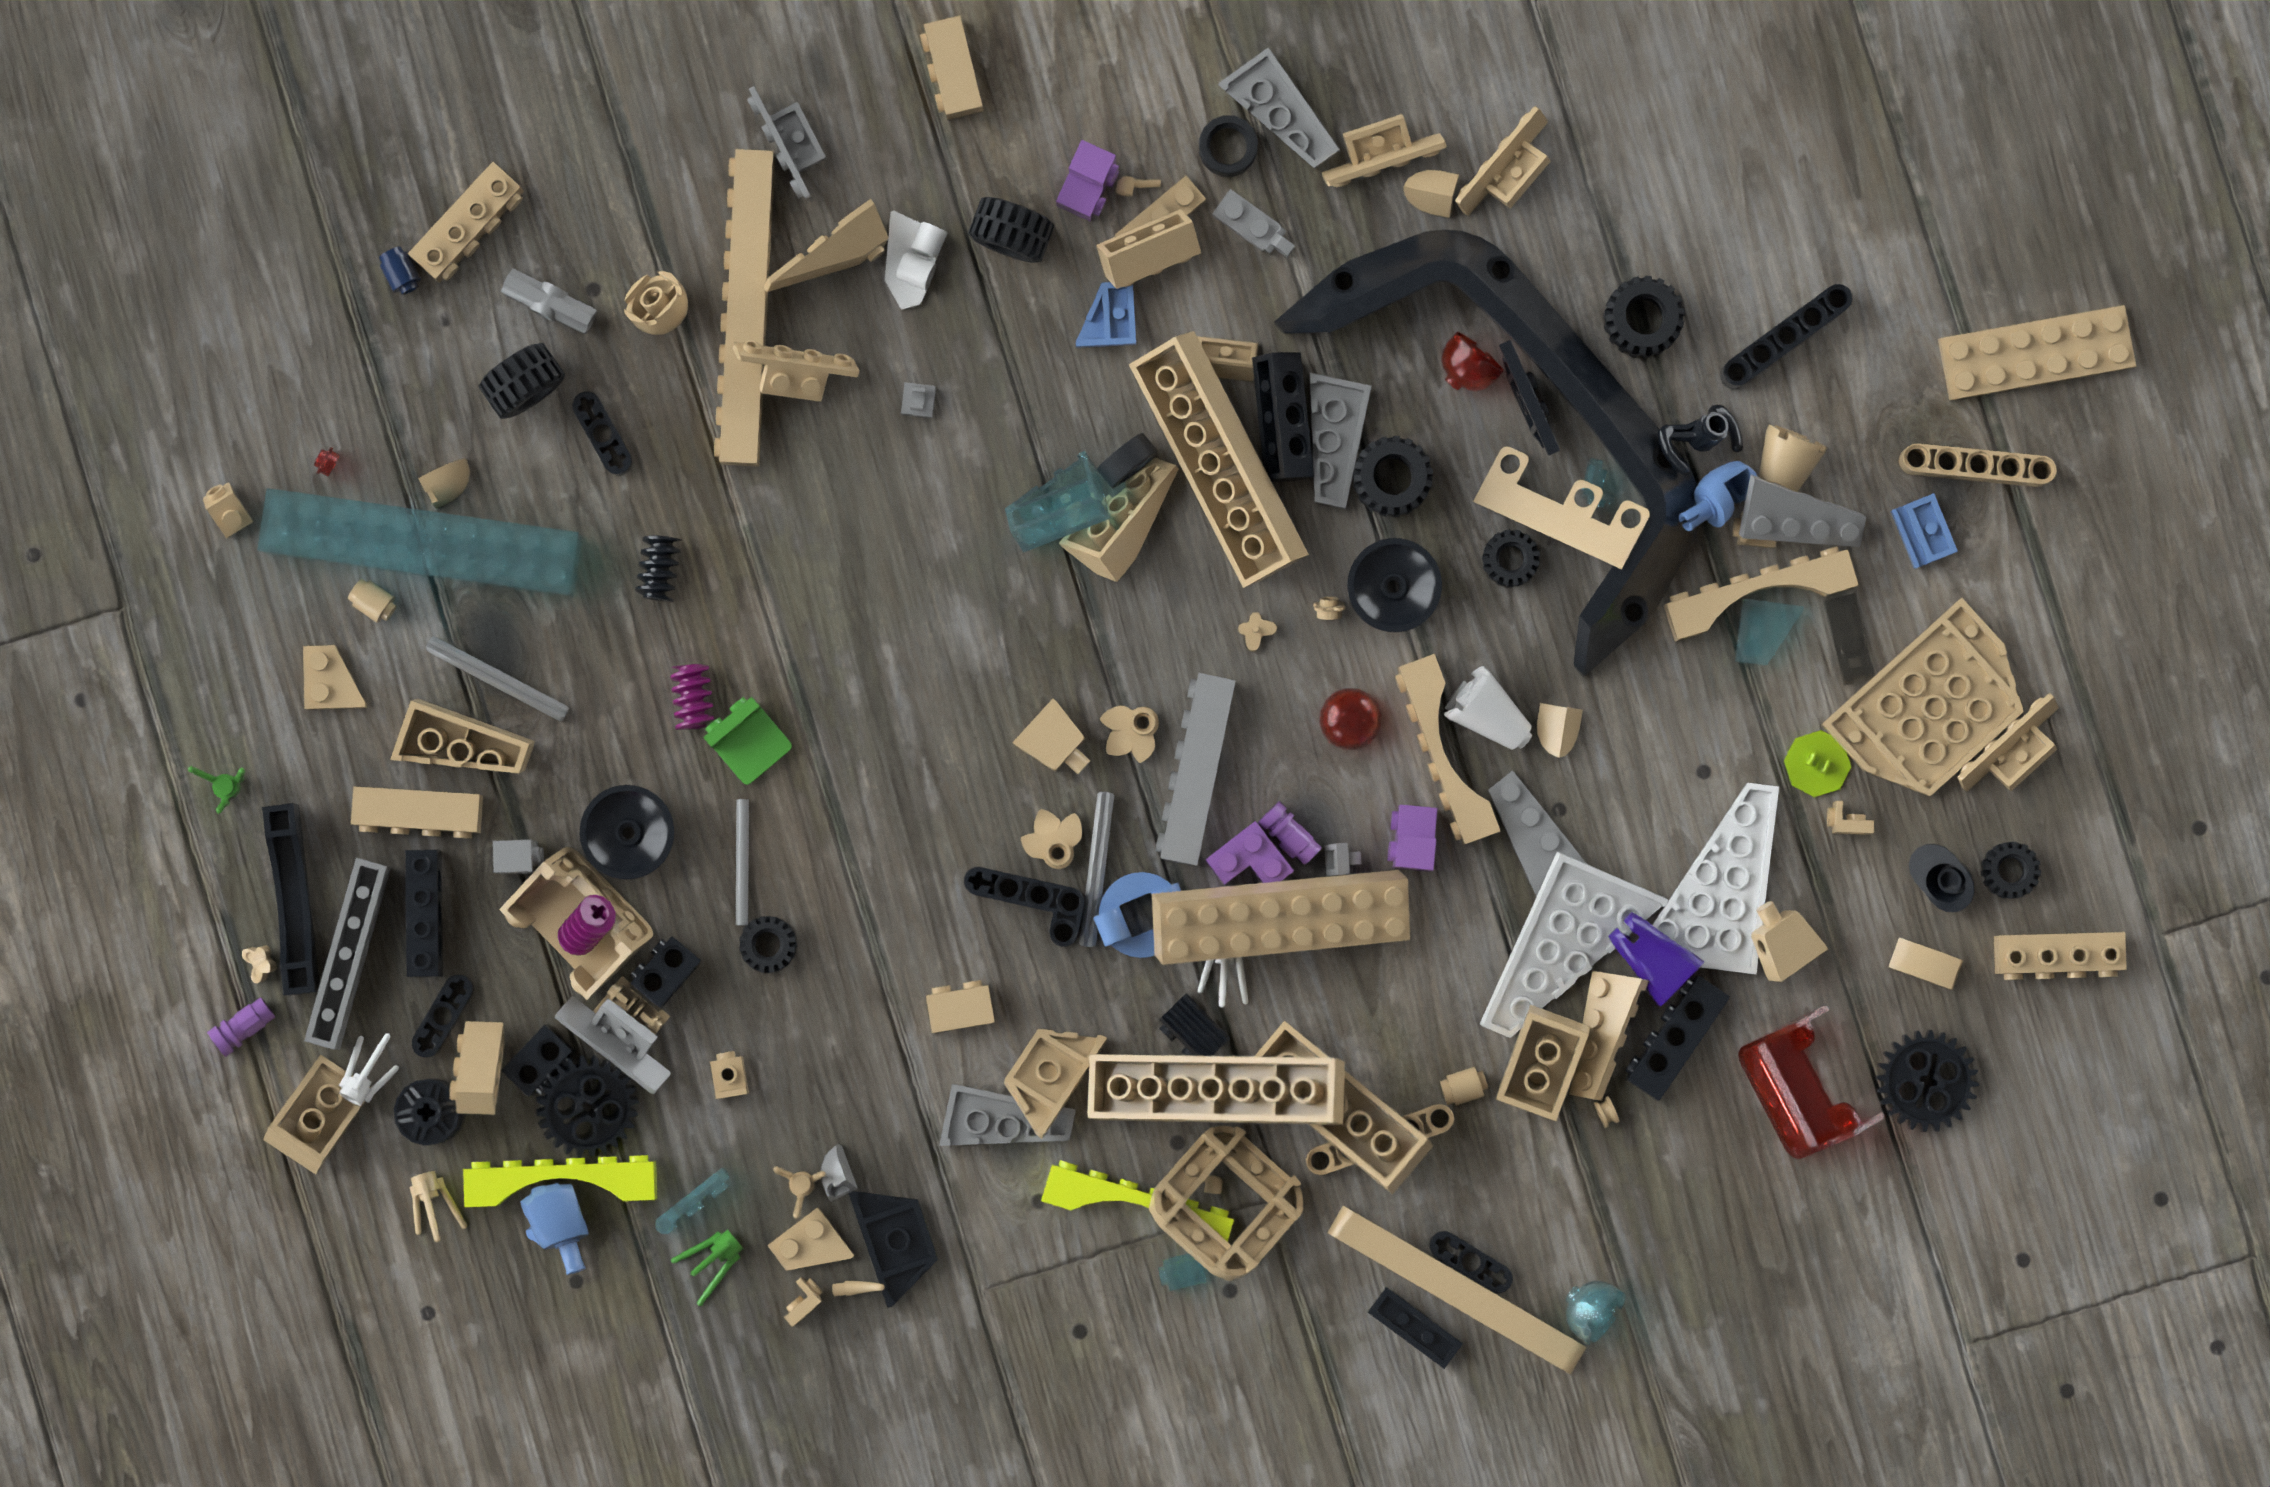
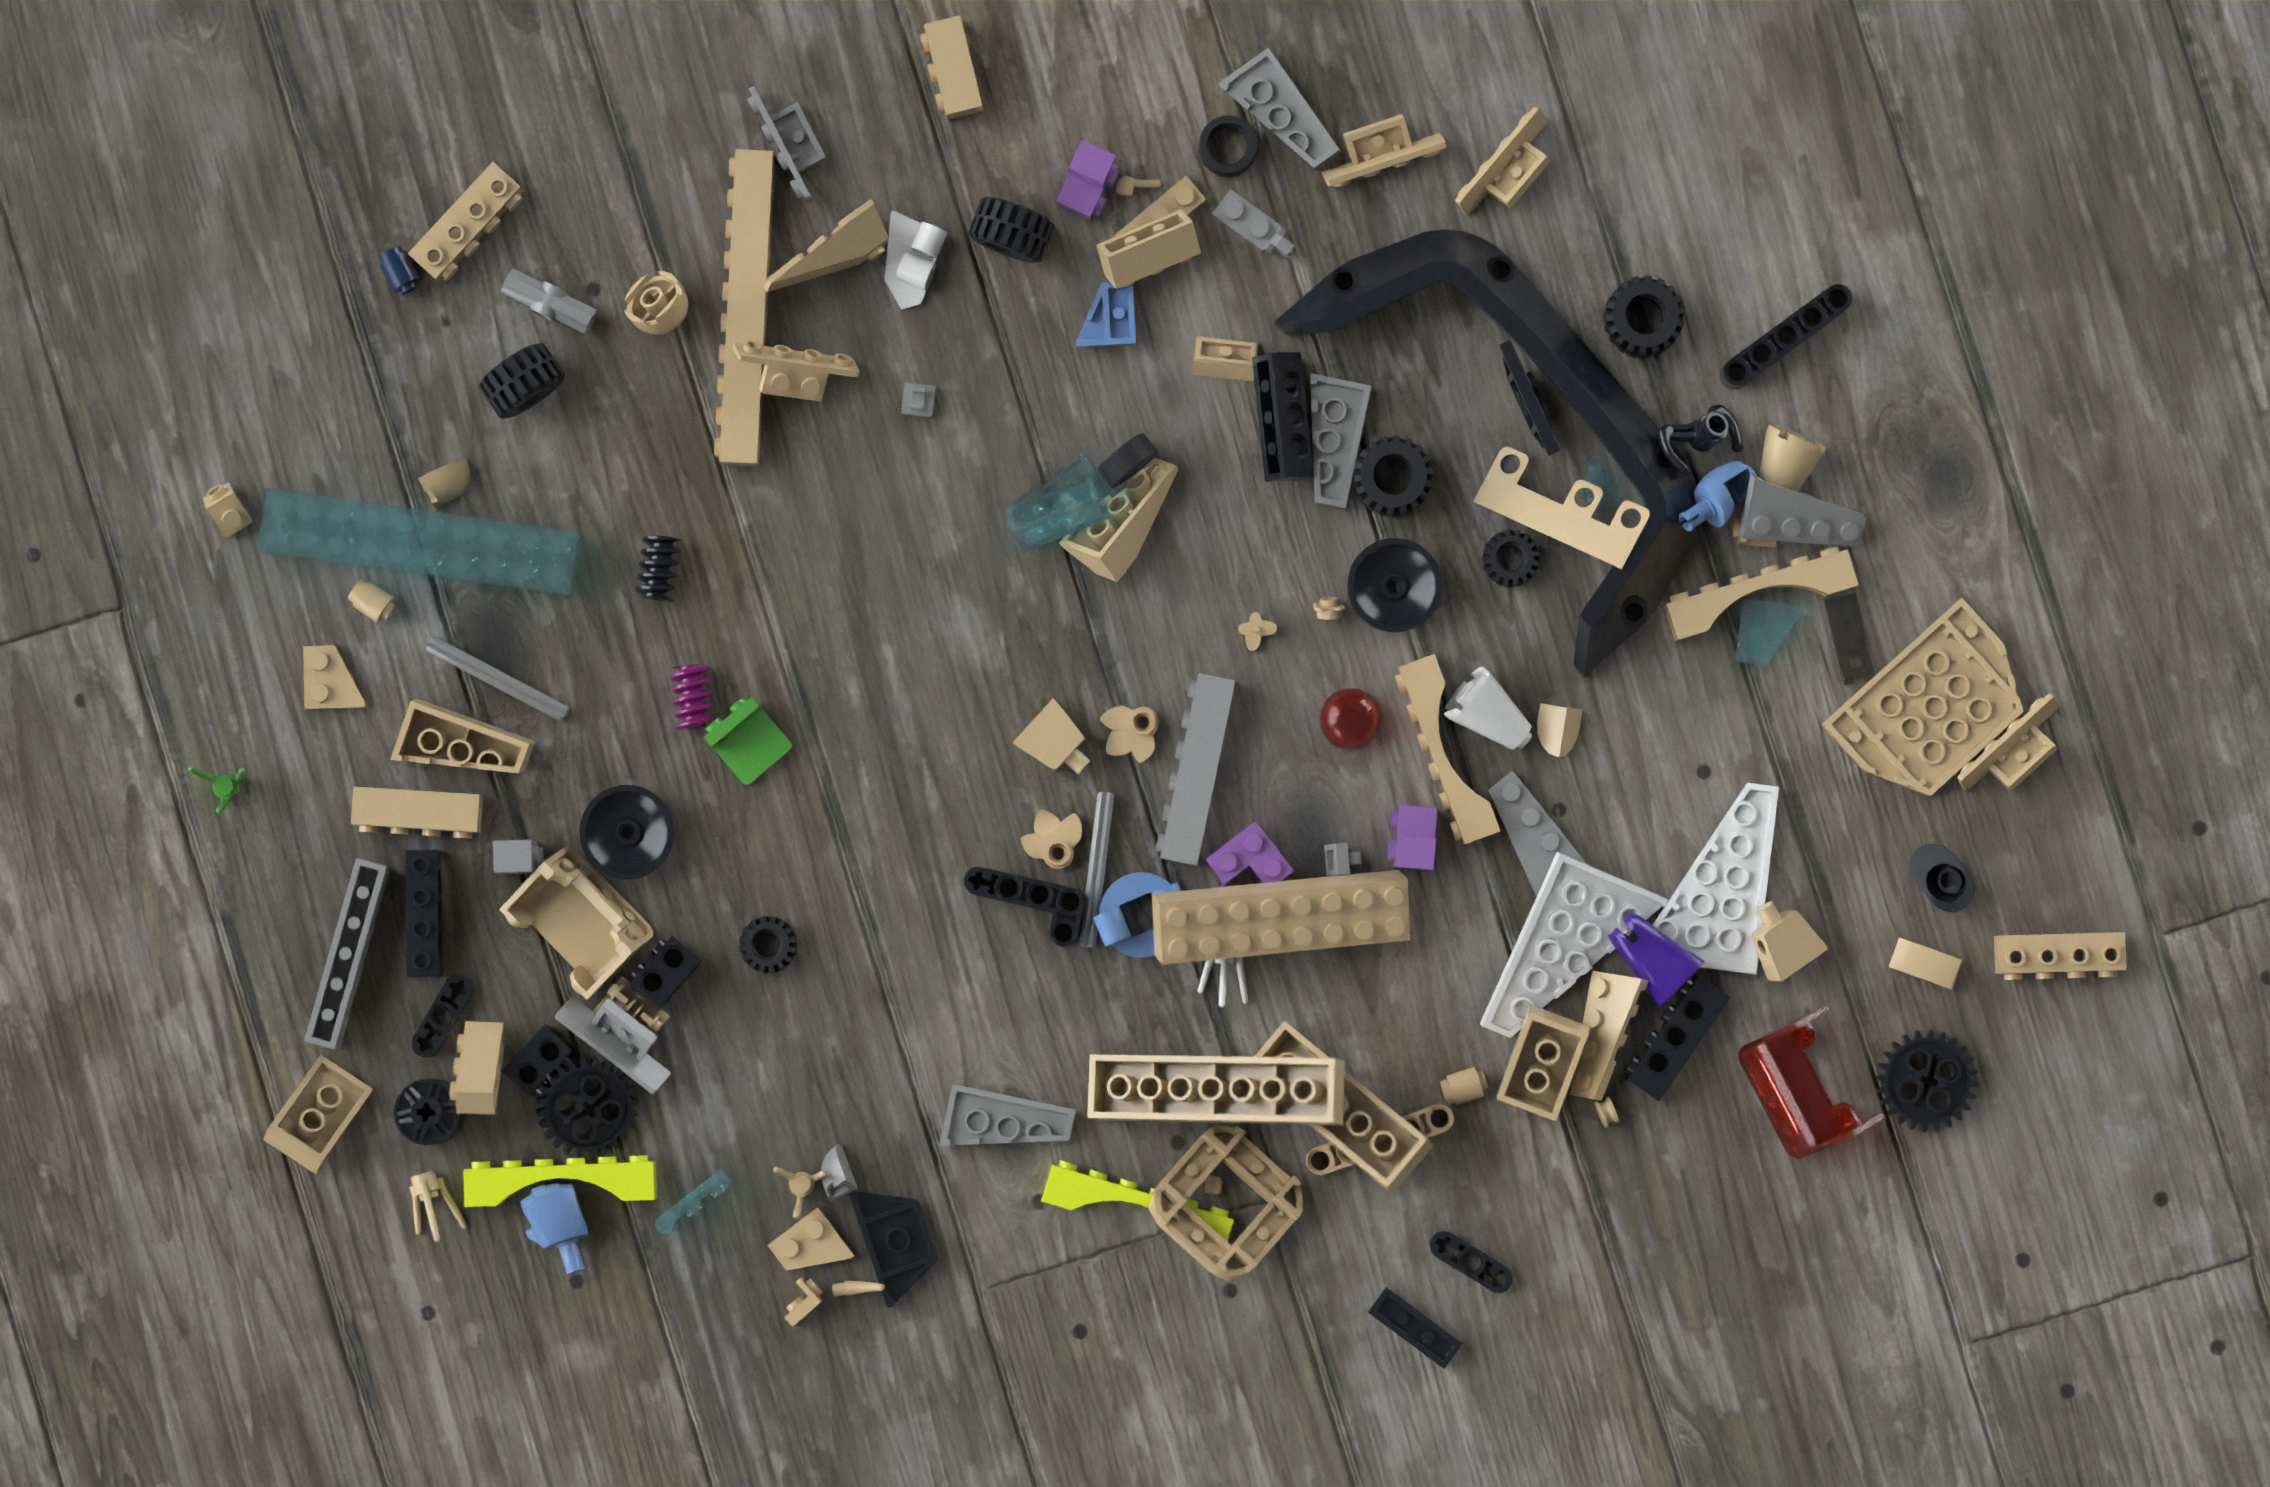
(241, 1026): medium lavender axle -> none
(261, 962): tan piece -> none
(290, 878): black arch -> none
(326, 461): clear red plate -> none
(356, 1088): white plant -> none
(583, 417): black beam -> none
(586, 925): magenta piece -> none
(724, 1248): bright green plant -> none
(738, 1084): tan brick -> none
(742, 861): light grey bar -> none
(961, 1007): tan brick -> none
(1049, 1074): tan wing -> none
(1181, 1272): clear light blue bracket -> none
(1192, 1028): black brick -> none
(1218, 459): tan brick -> none
(1293, 837): medium lavender axle -> none
(1432, 191): tan brick -> none
(1456, 1290): tan beam -> none
(1468, 365): clear red cylinder -> none
(1592, 1309): clear light blue cylinder -> none
(1817, 764): lime piece -> none
(1855, 824): tan bracket -> none
(1924, 531): medium blue plate -> none
(1992, 460): tan beam -> none
(2024, 856): black tyre -> none
(2037, 353): tan plate -> none

